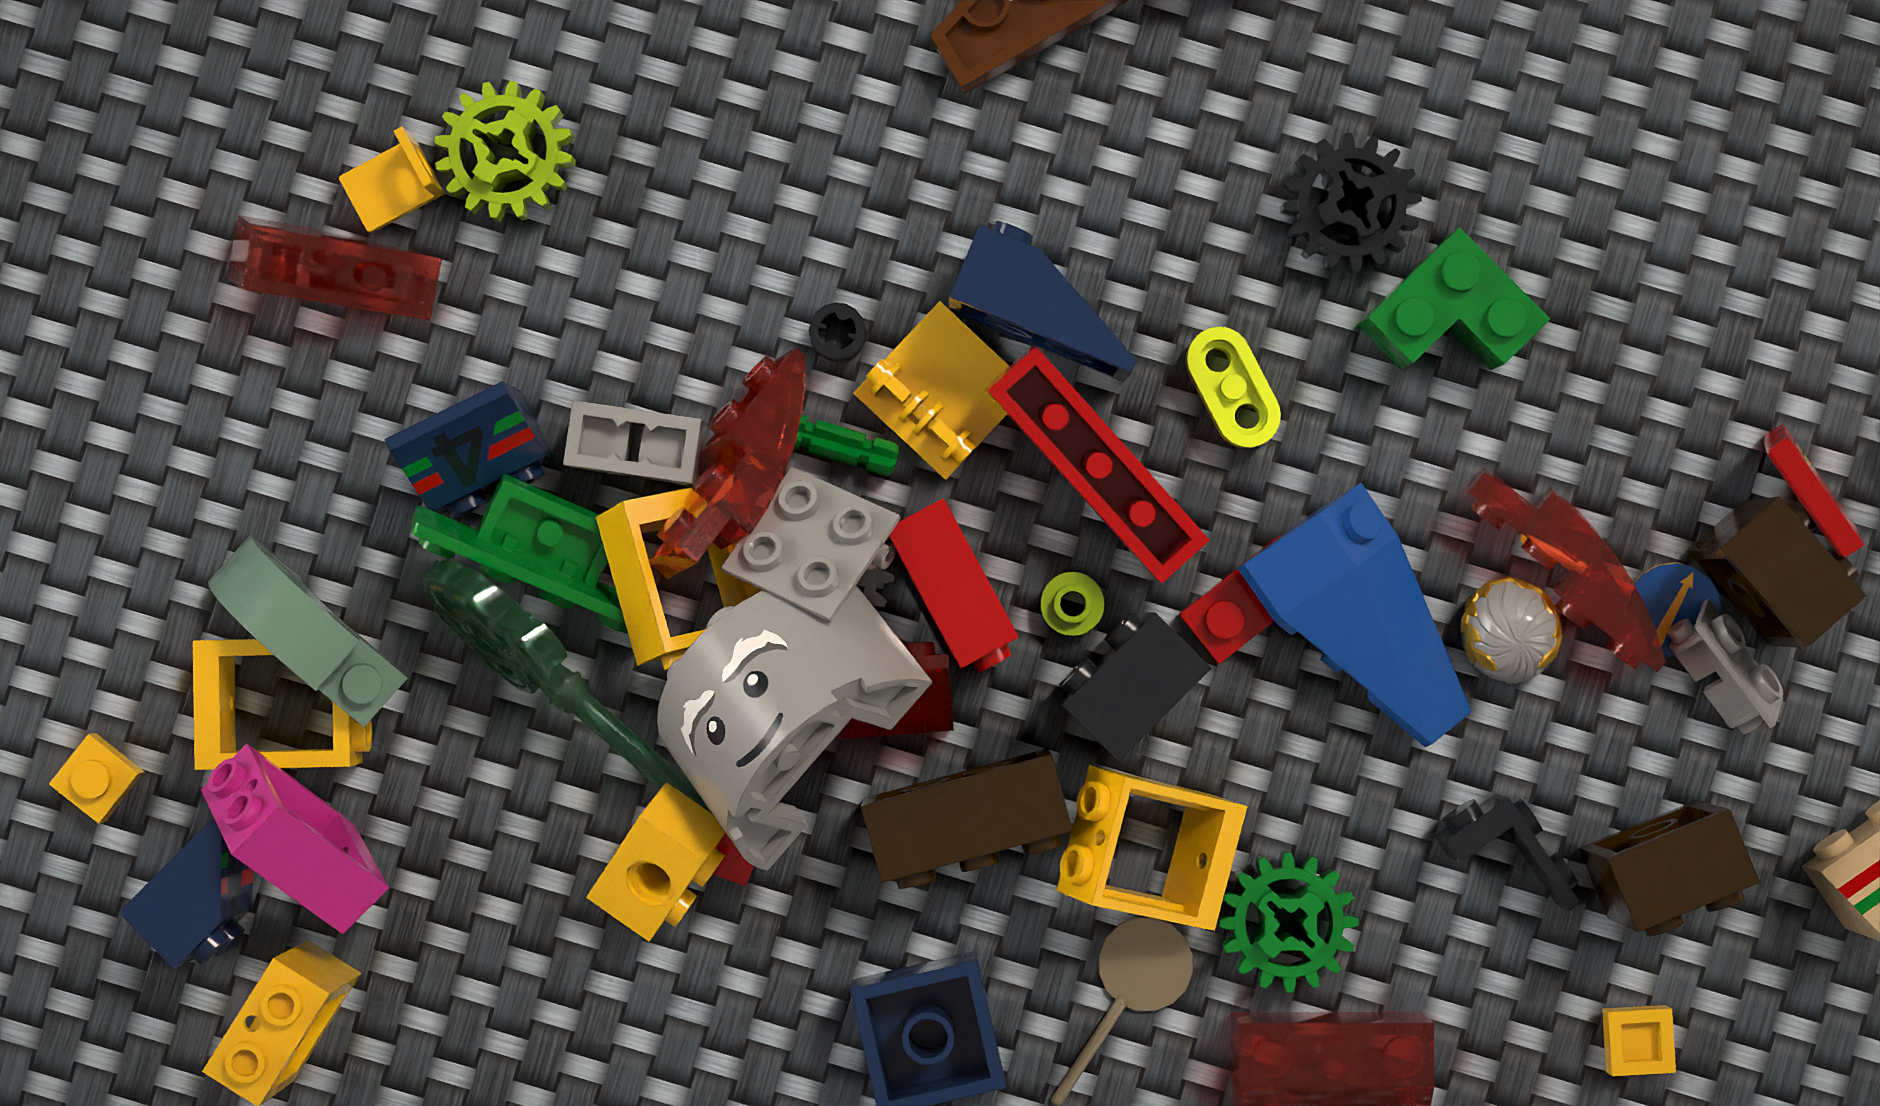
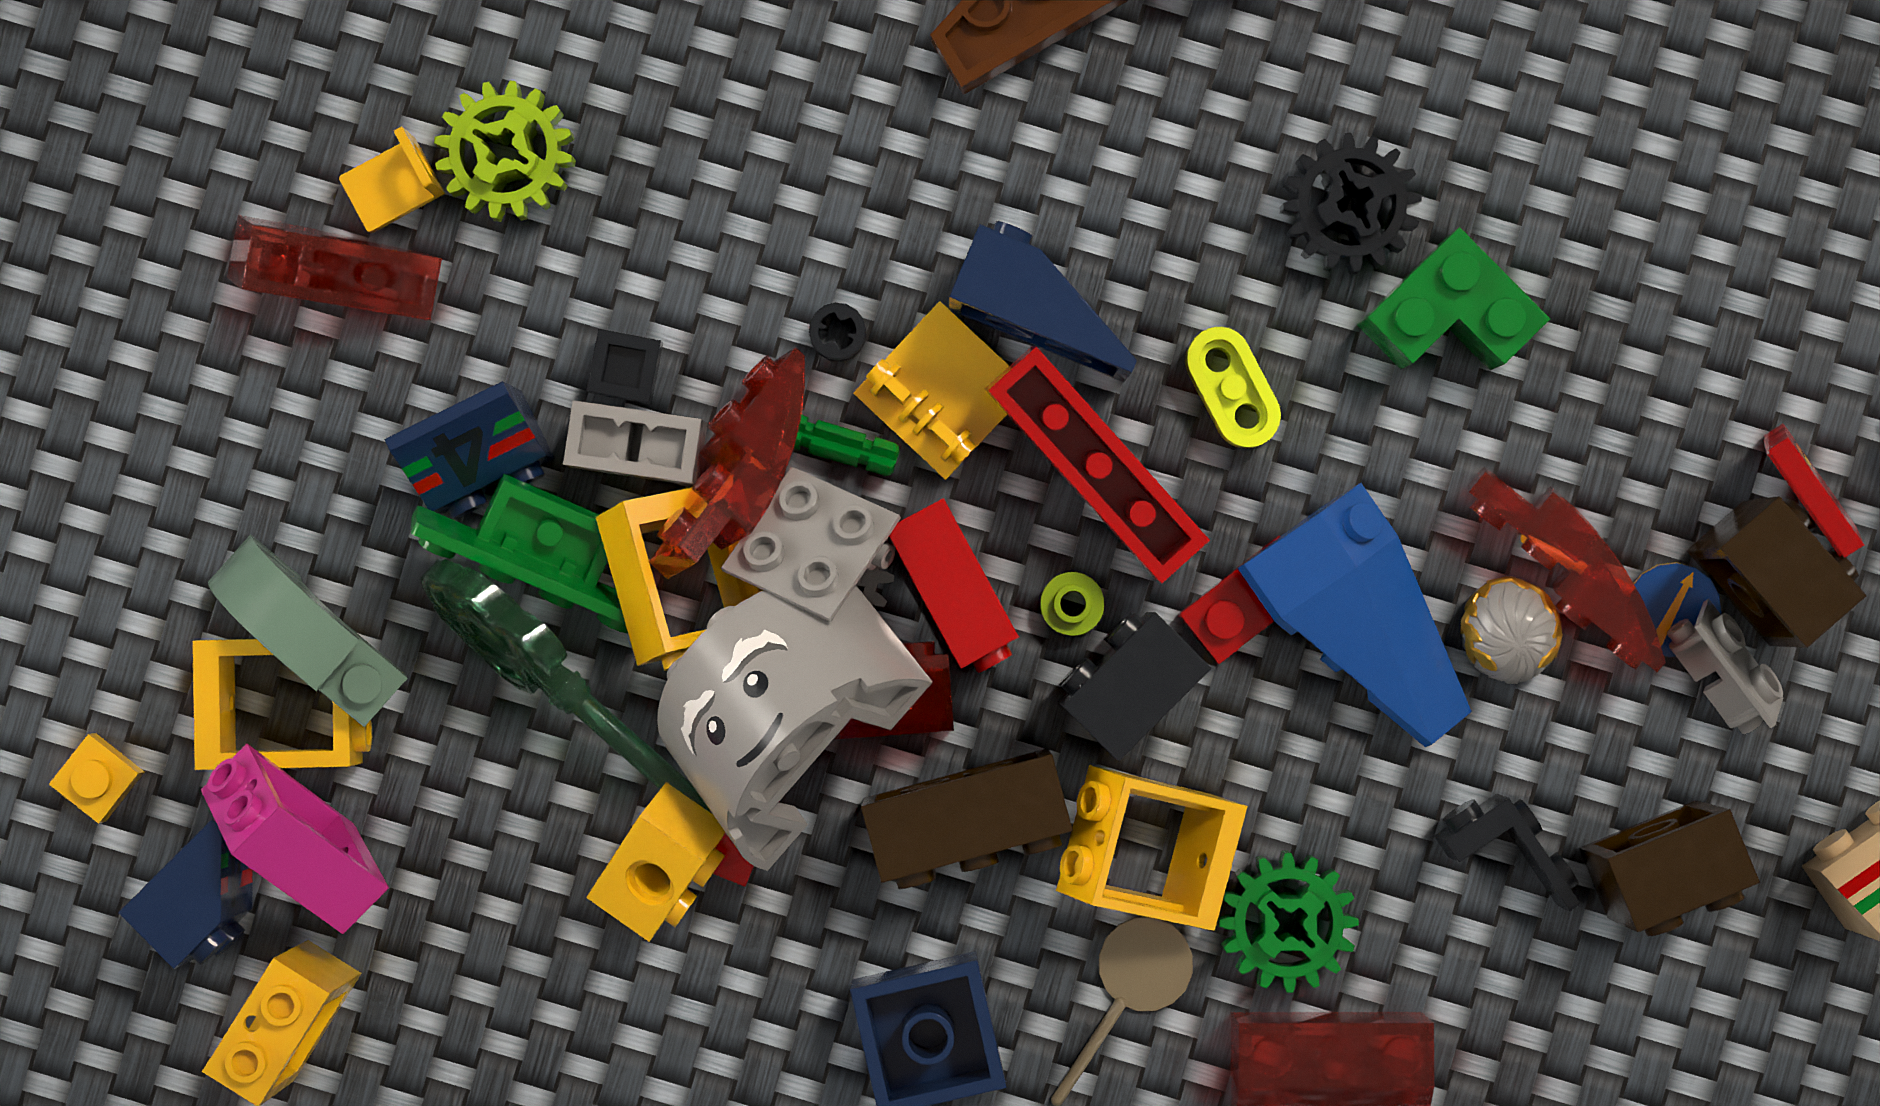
(624, 366): none -> black plate
(1639, 1040): yellow plate -> none

